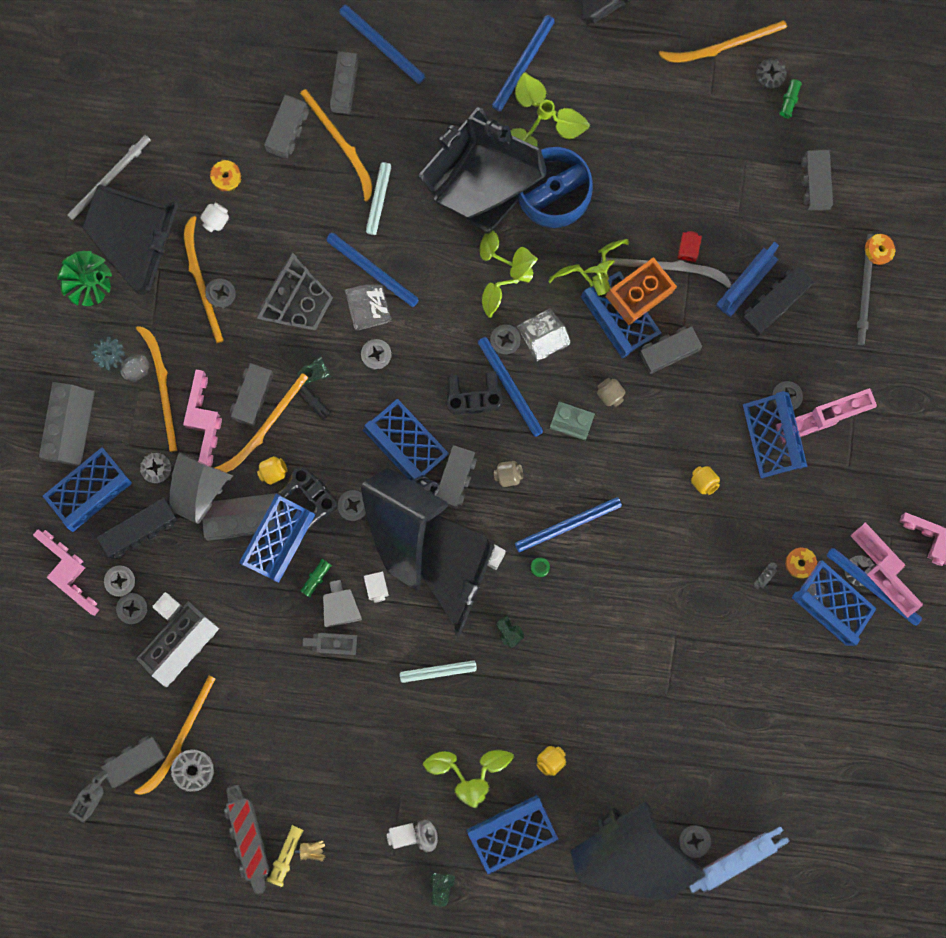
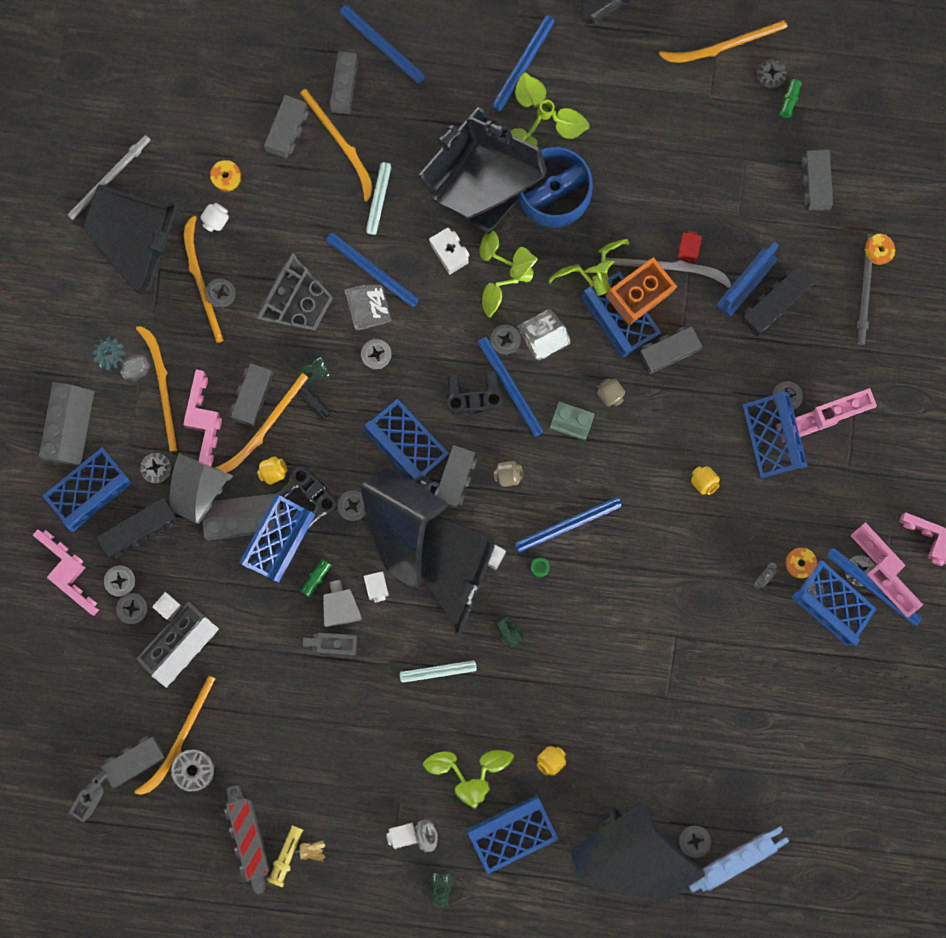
(85, 272): green piece -> none
(450, 261): none -> white brick

